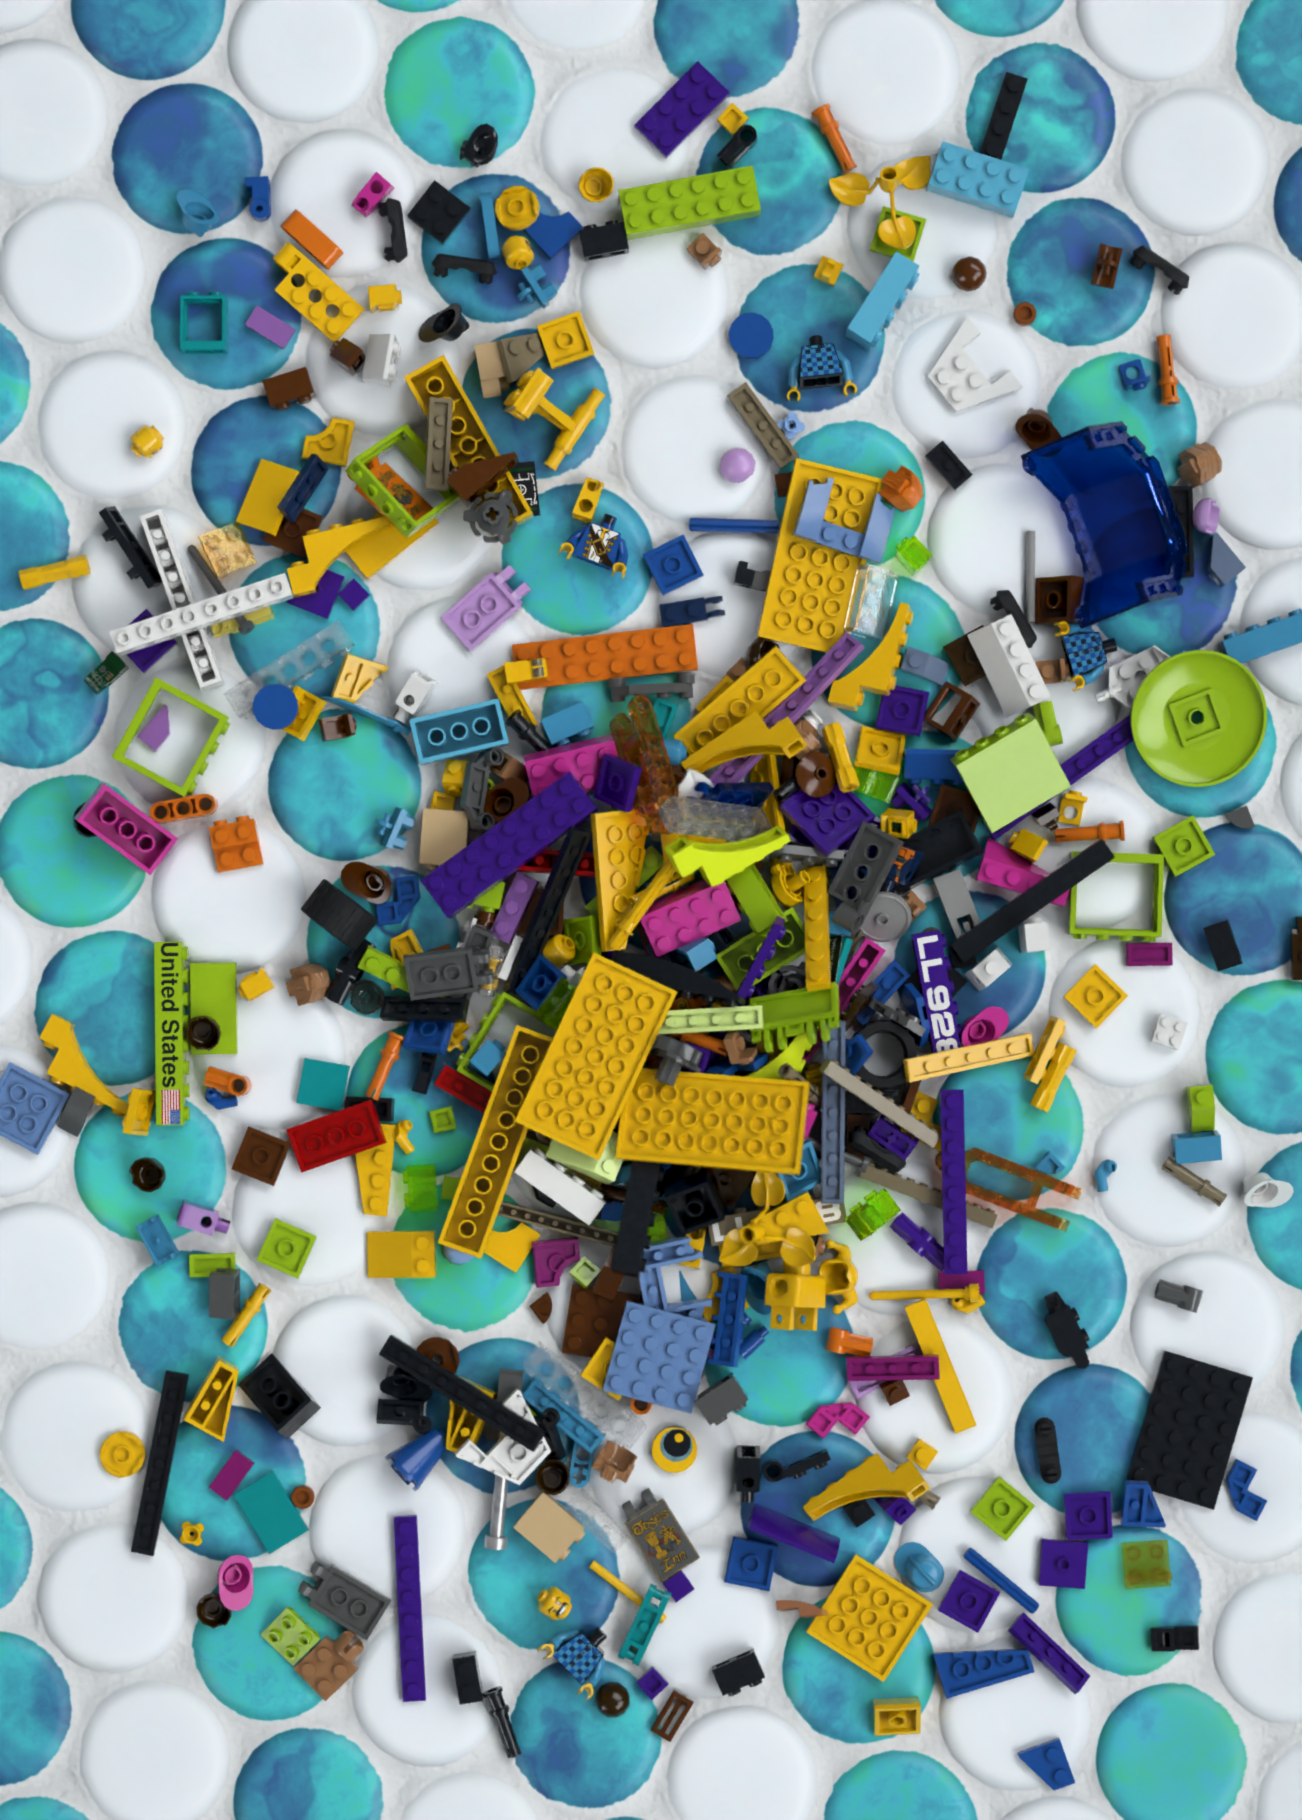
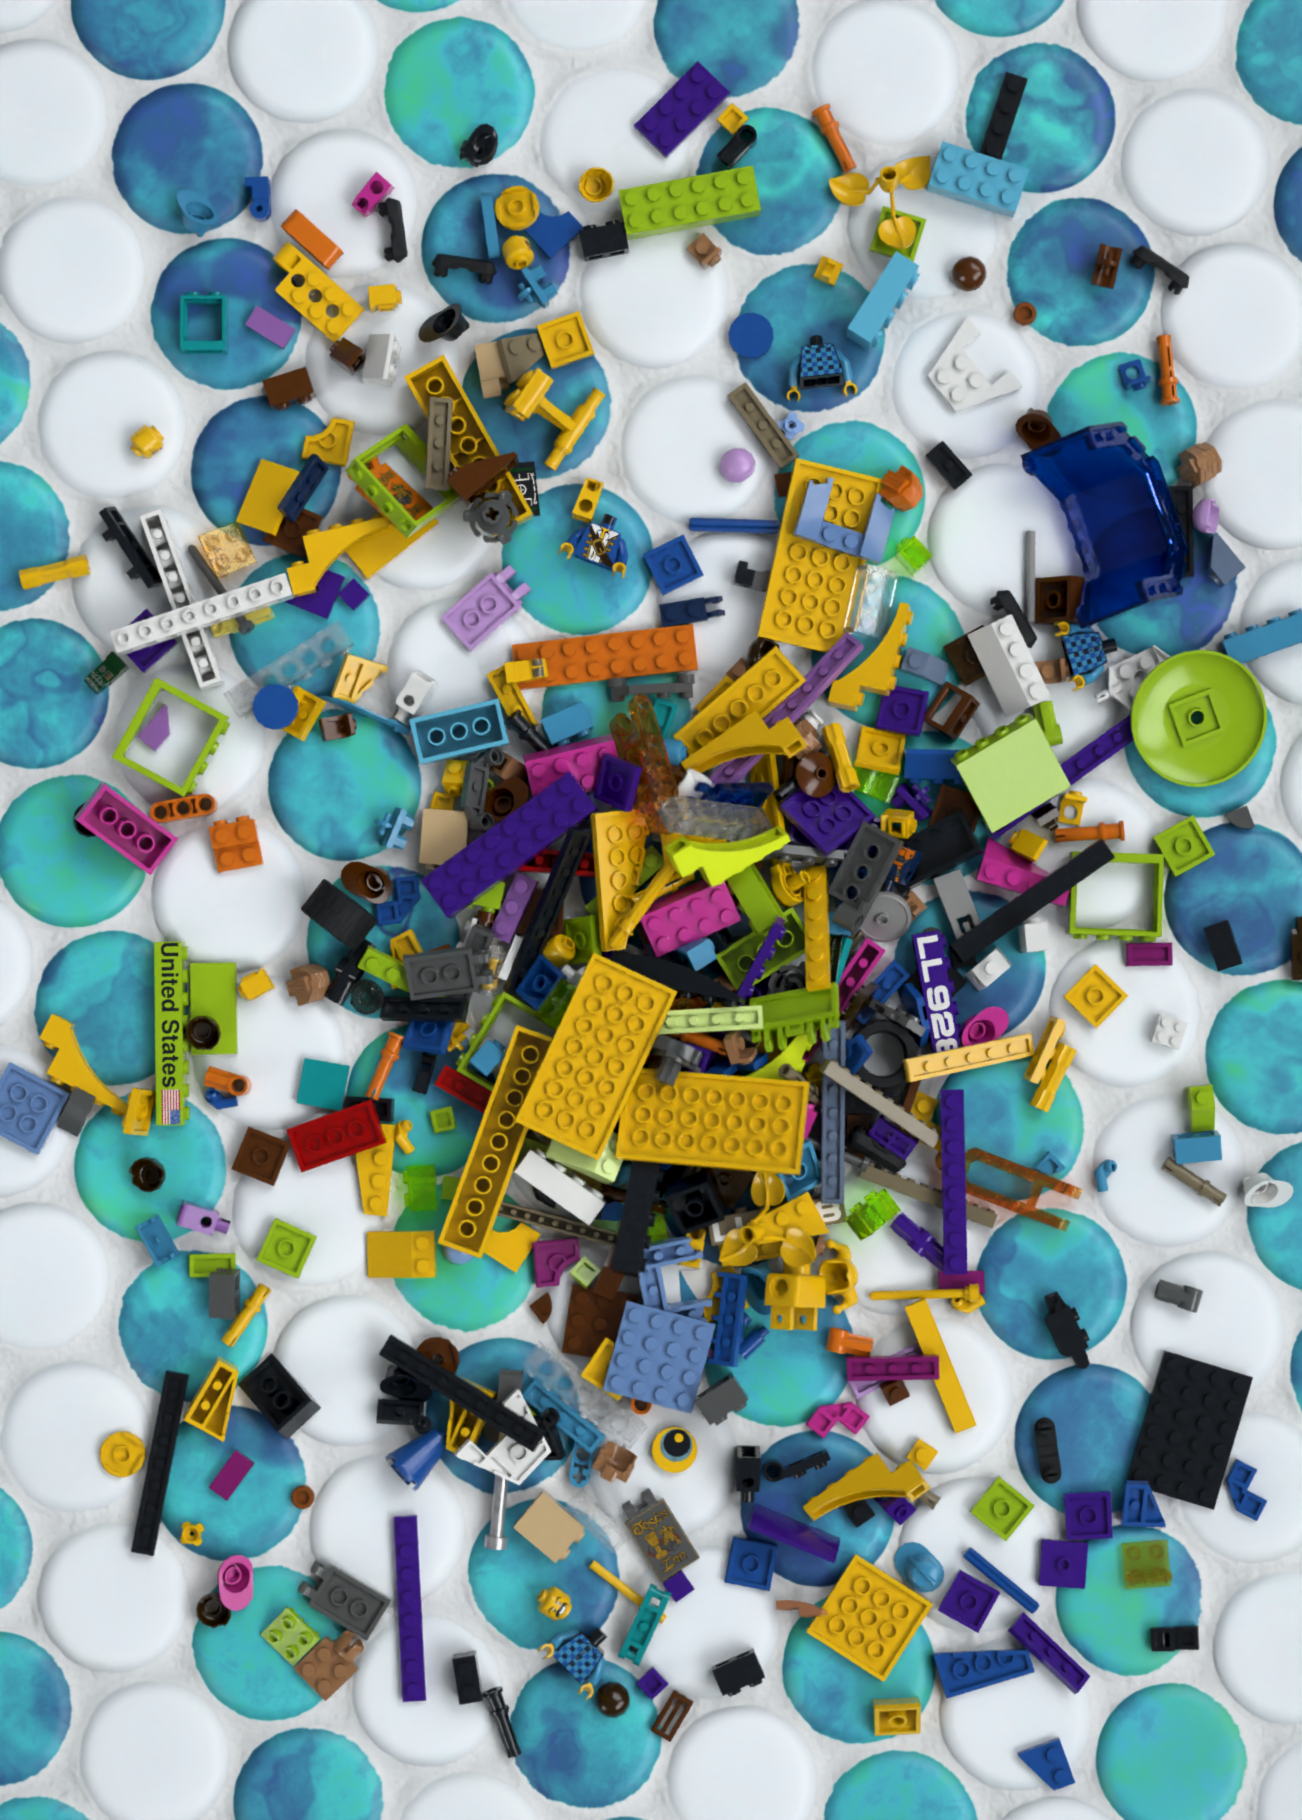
(271, 1512): teal tile -> none
(438, 212): black plate -> none
(552, 1477): dark brown hair -> none

